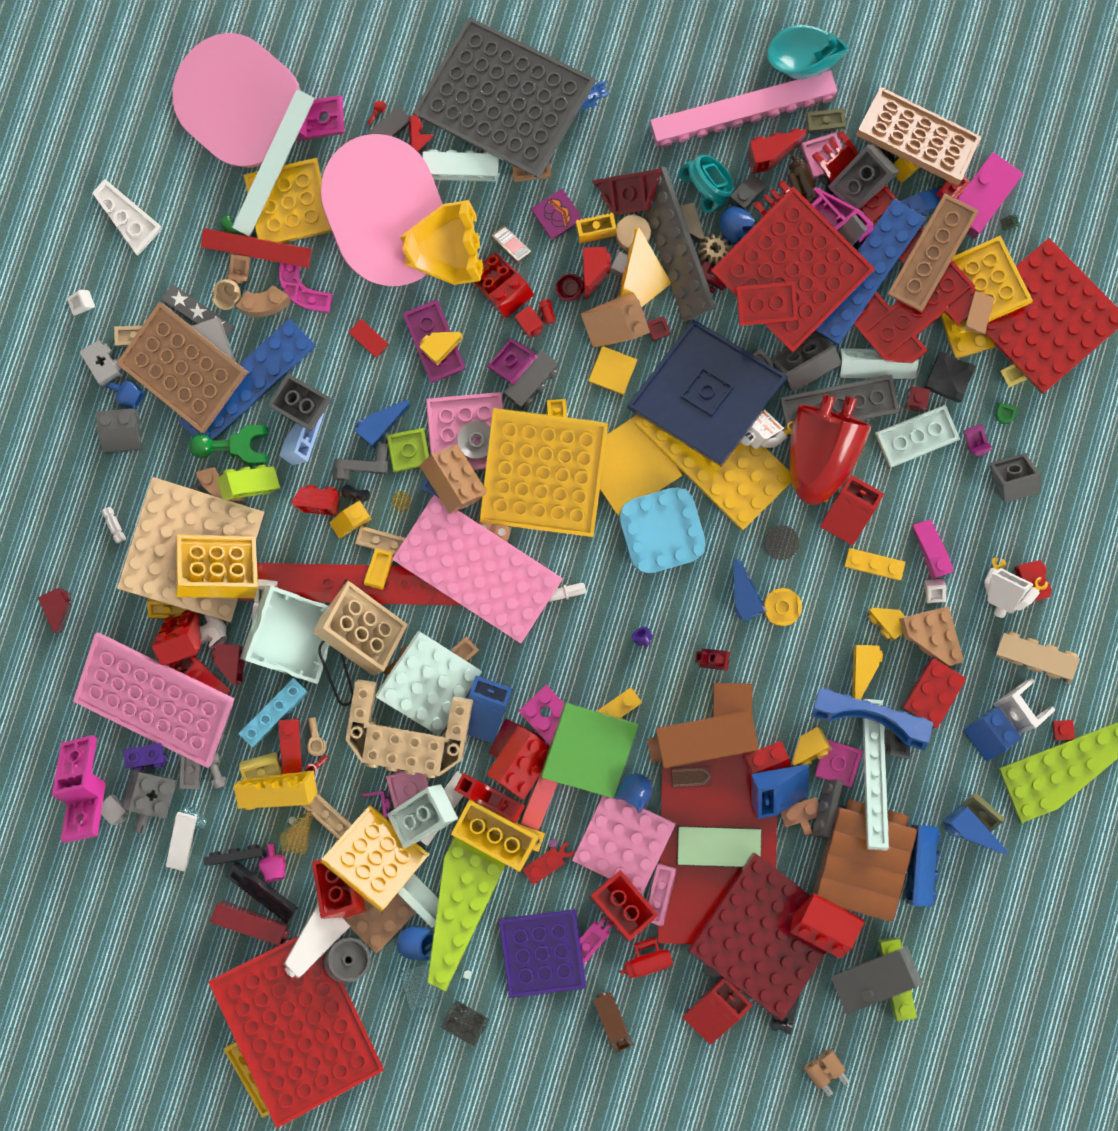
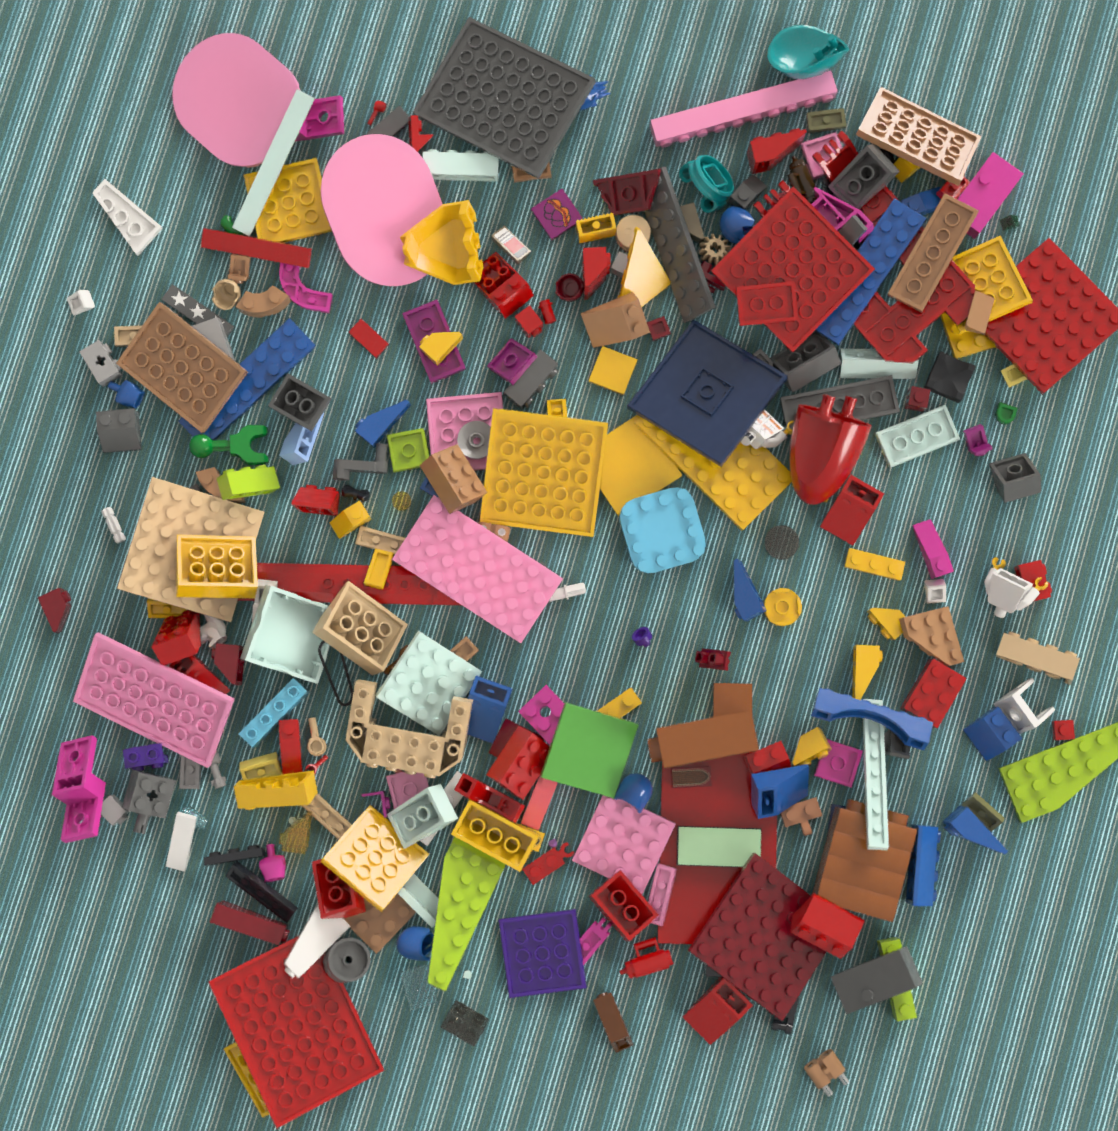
(827, 808): dark grey plate -> none

